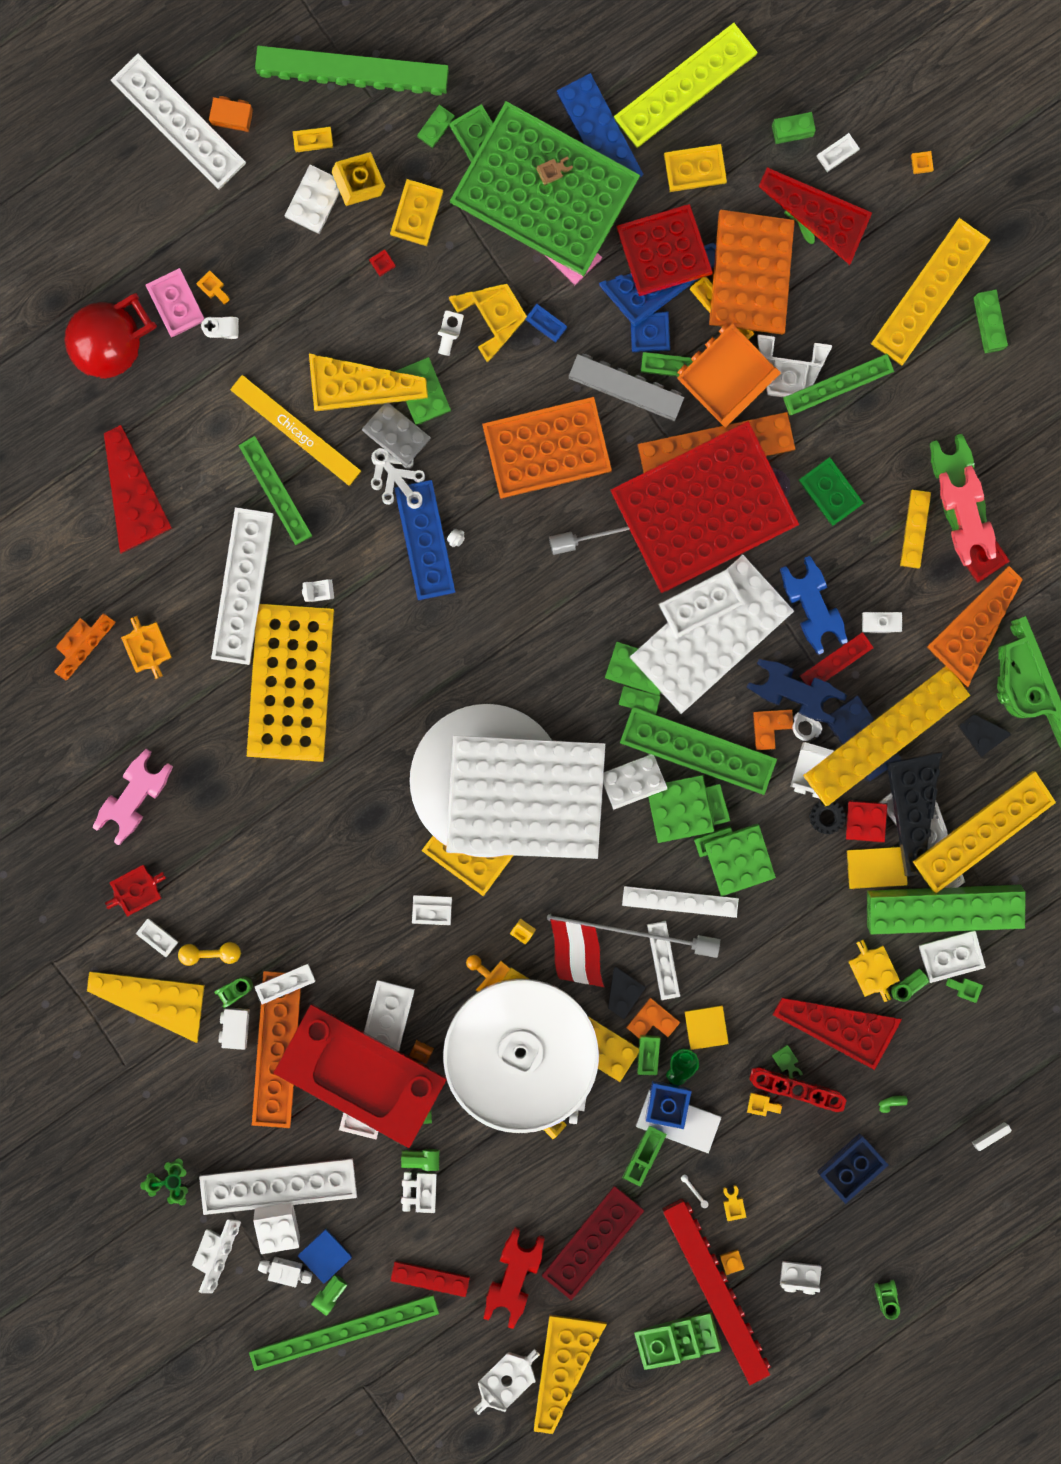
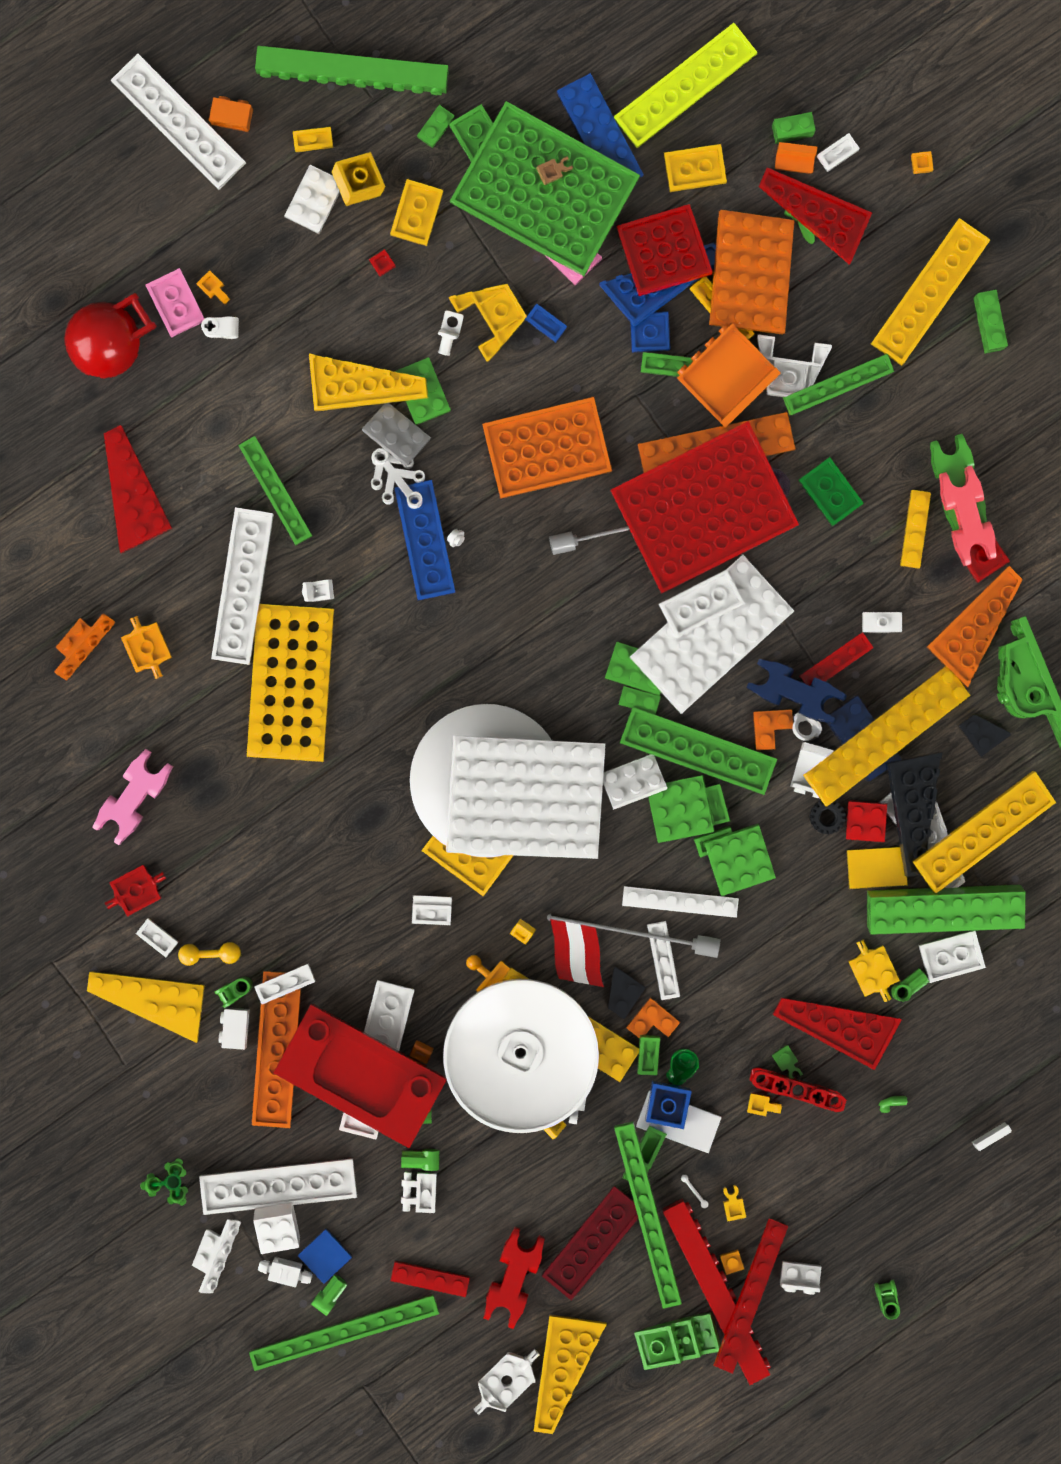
(295, 430): yellow tile -> none
(626, 387): light grey brick -> none
(648, 1214): none -> bright green plate
(706, 1027): yellow tile -> none
(750, 1296): none -> red plate
(795, 158): none -> orange panel
(819, 618): blue piece -> none
(852, 1168): dark blue brick -> none
(967, 989): bright green plate -> none

